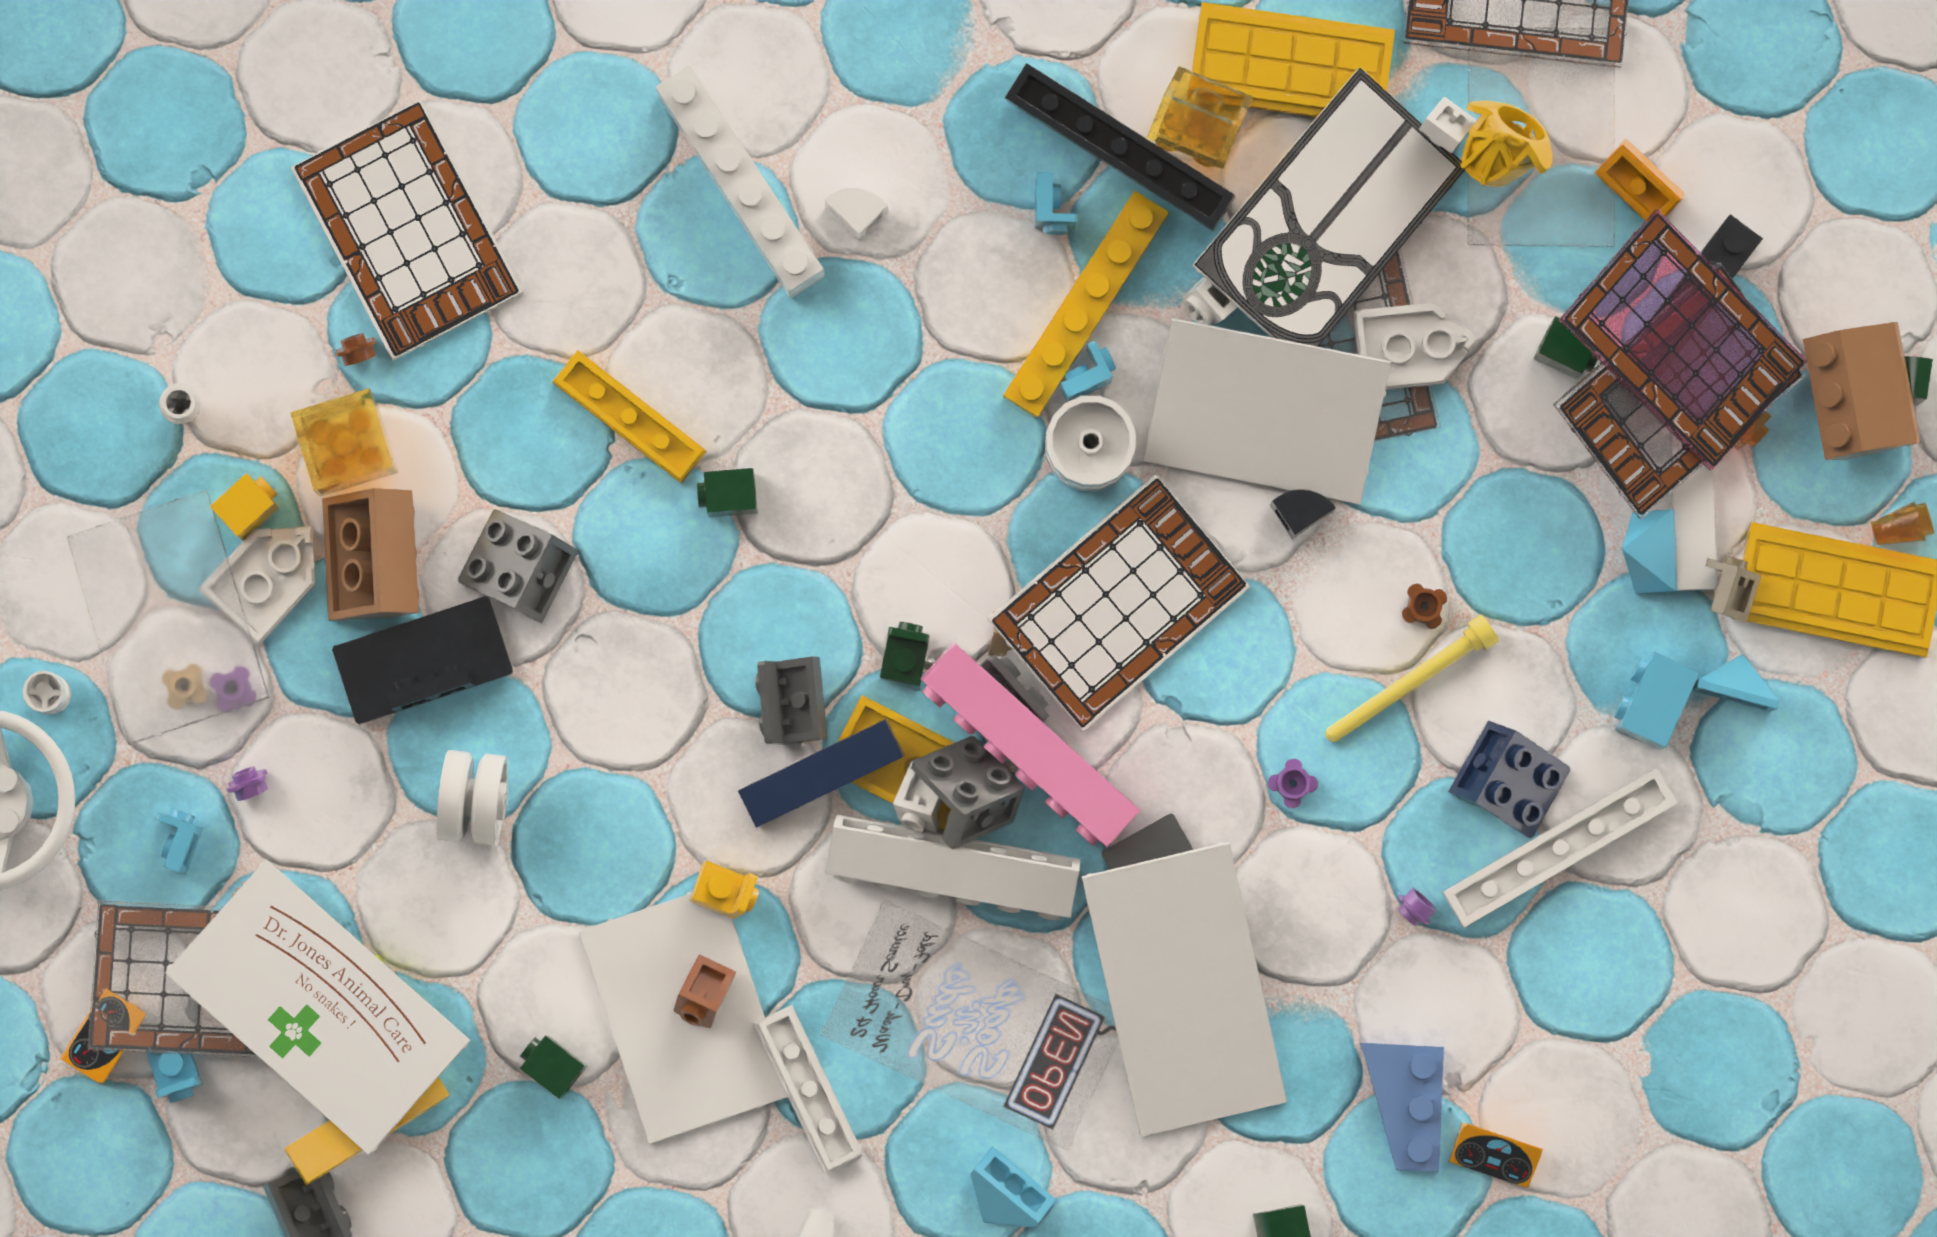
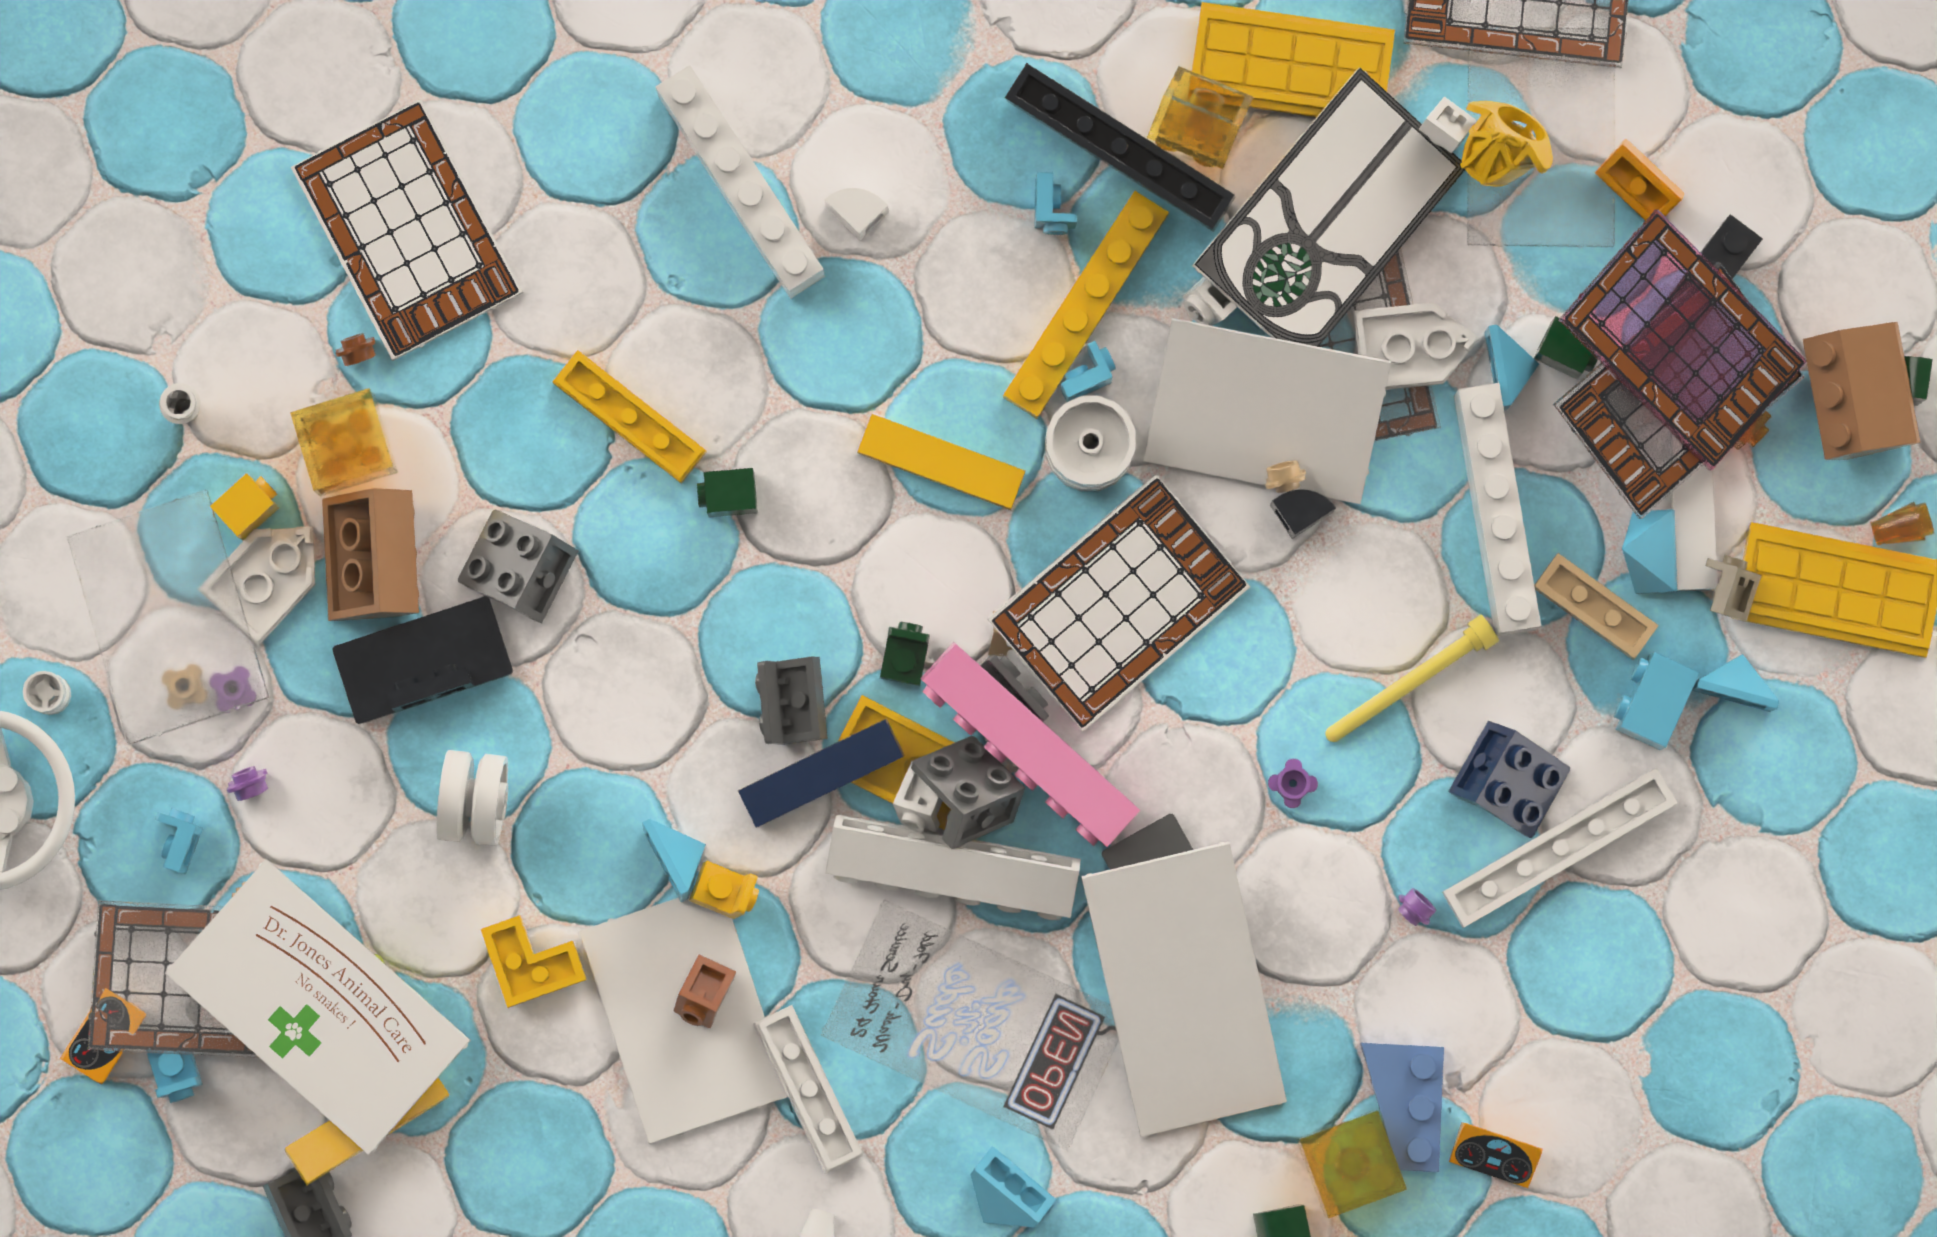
(527, 974): none -> yellow plate
(551, 1065): dark green brick -> none
(677, 855): none -> medium azure slope
(941, 461): none -> yellow tile
(1285, 476): none -> tan plate
(1351, 1164): none -> clear yellow brick
(1434, 599): dark orange plate -> none
(1497, 509): none -> white brick
(1509, 364): none -> medium azure slope
(1595, 606): none -> tan plate

